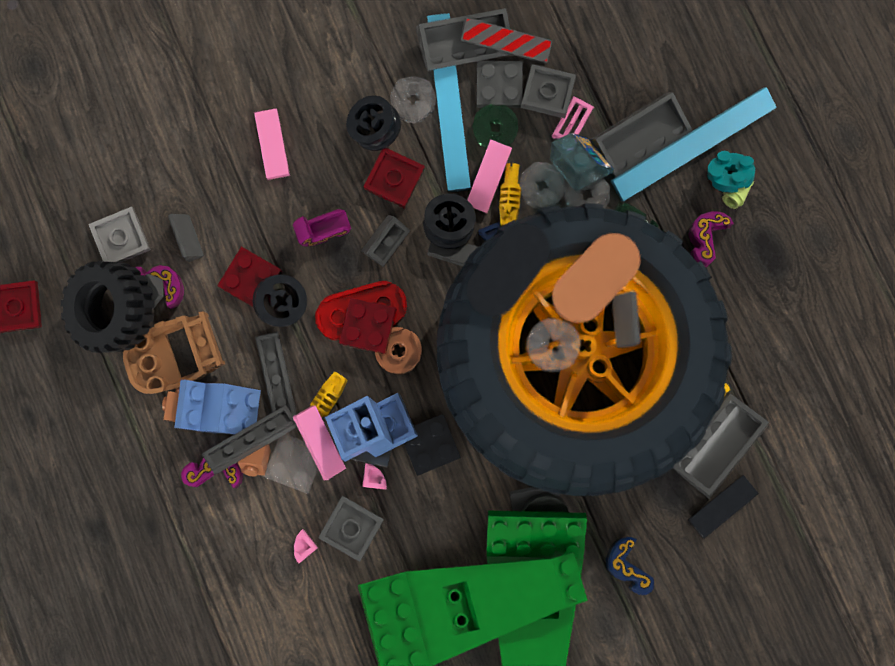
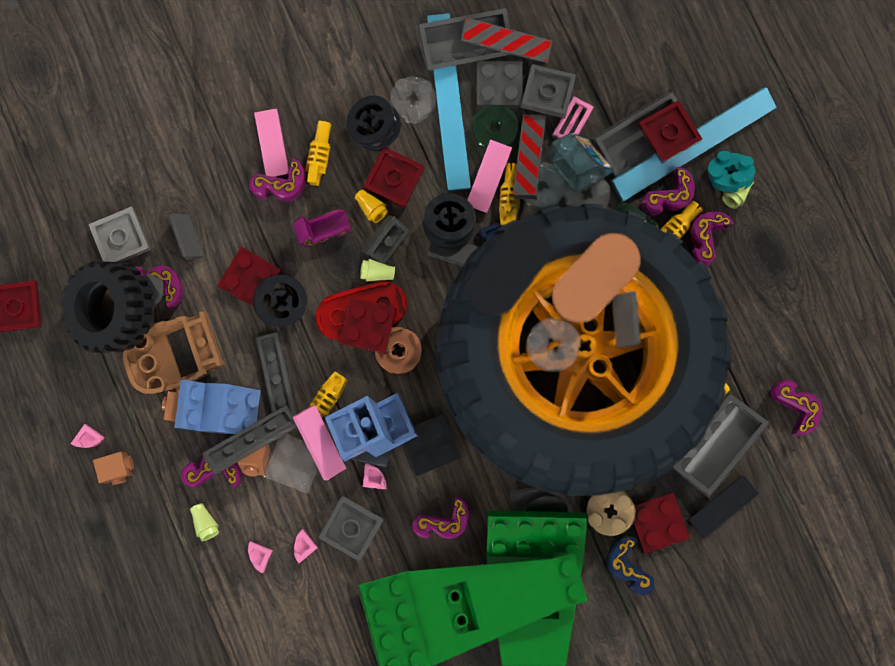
(87, 437): none -> bright pink tile
(114, 468): none -> nougat brick
(204, 523): none -> yellowish green cone
(259, 556): none -> bright pink tile
(281, 189): none -> magenta animal
(318, 153): none -> yellow hinge
(371, 206): none -> yellow cone
(376, 271): none -> yellowish green cone
(443, 527): none -> magenta animal
(529, 157): none -> tile
(618, 523): none -> tan plate
(659, 523): none -> dark red plate
(670, 131): none -> dark red plate
(670, 200): none -> magenta animal
(680, 223): none -> yellow hinge
(802, 402): none -> magenta animal

